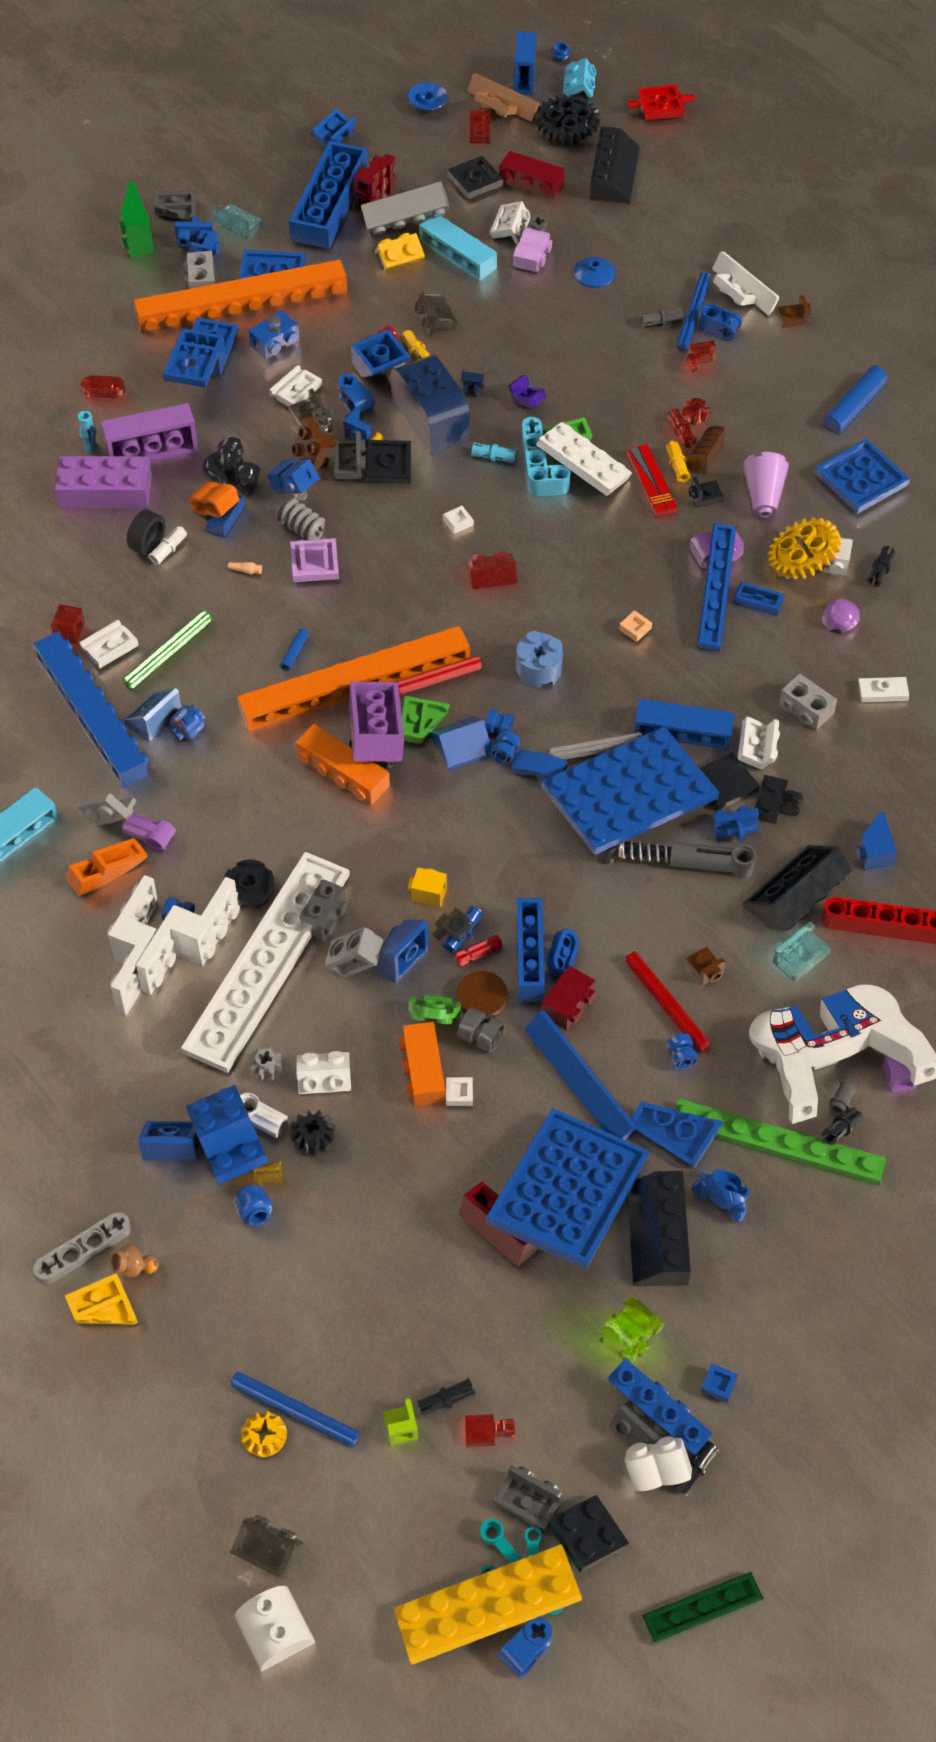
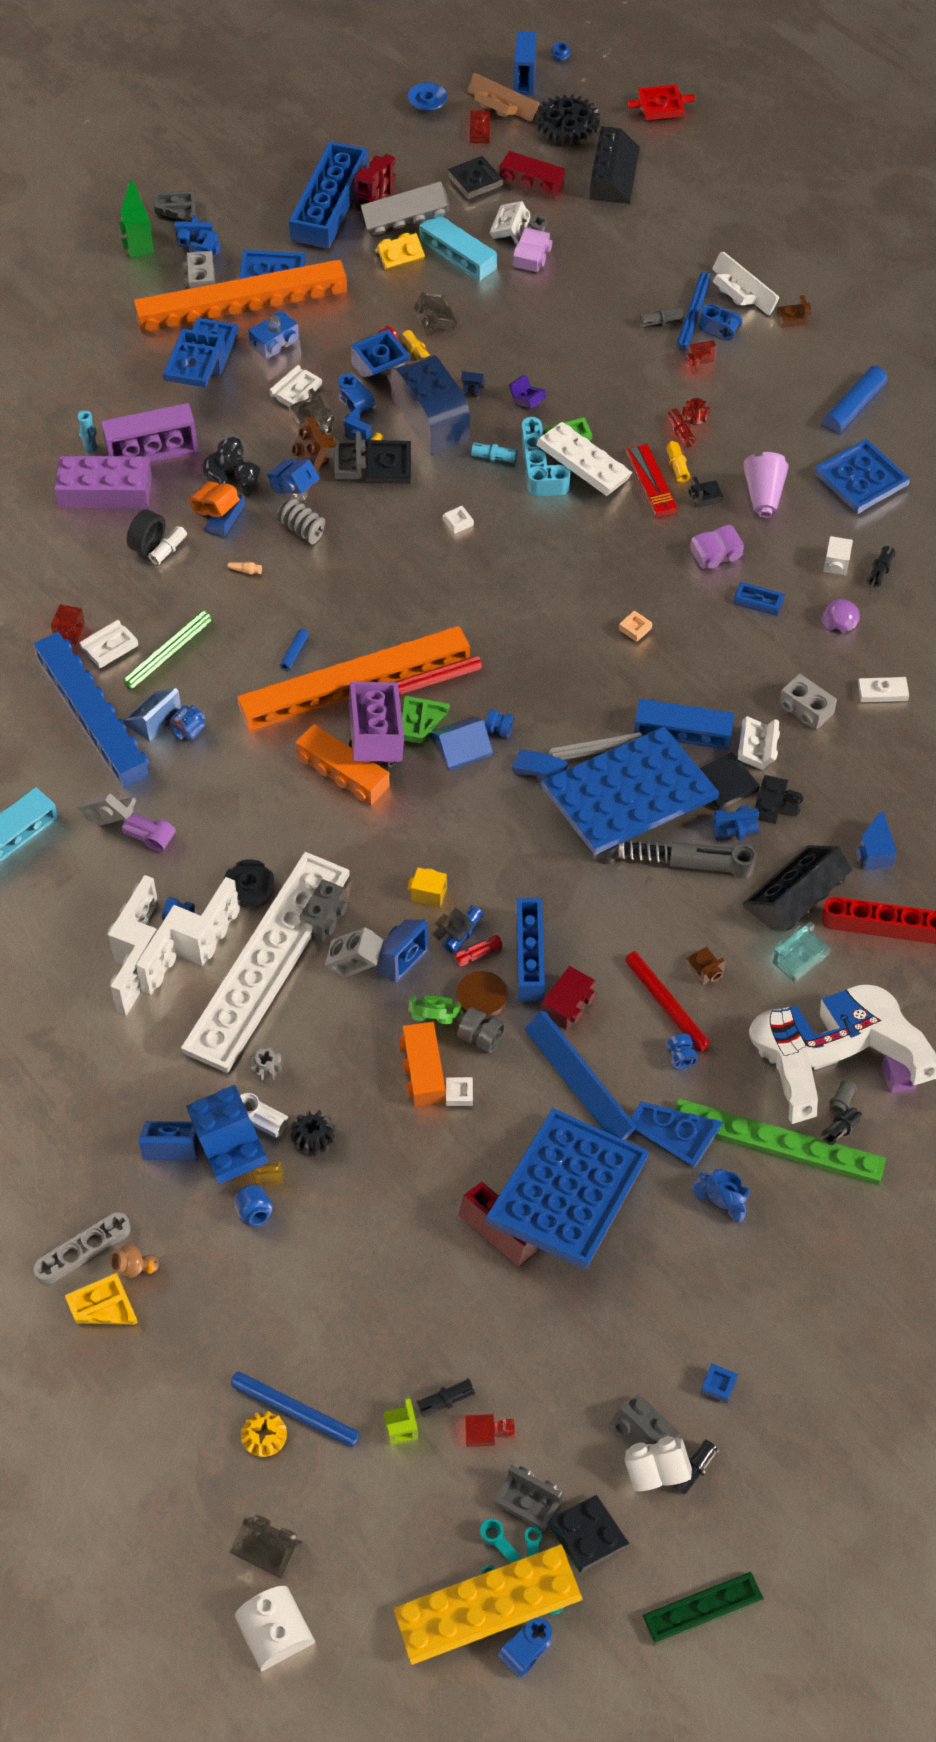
(103, 386): clear red plate -> none
(105, 866): orange slope -> none
(237, 220): clear light blue bracket -> none
(314, 560): lavender plate -> none
(323, 1072): white bracket -> none
(333, 128): blue bracket -> none
(492, 570): clear red bracket -> none
(504, 749): blue wheel -> none
(539, 659): medium blue brick -> none
(562, 951): blue plate -> none
(579, 77): medium azure bracket -> none
(594, 272): blue dish -> none
(630, 1330): clear neon green brick -> none
(655, 1402): blue bracket -> none
(659, 1230): black slope -> none
(706, 449): reddish brown brick -> none
(716, 587): blue tile -> none
(818, 538): yellow gear -> none

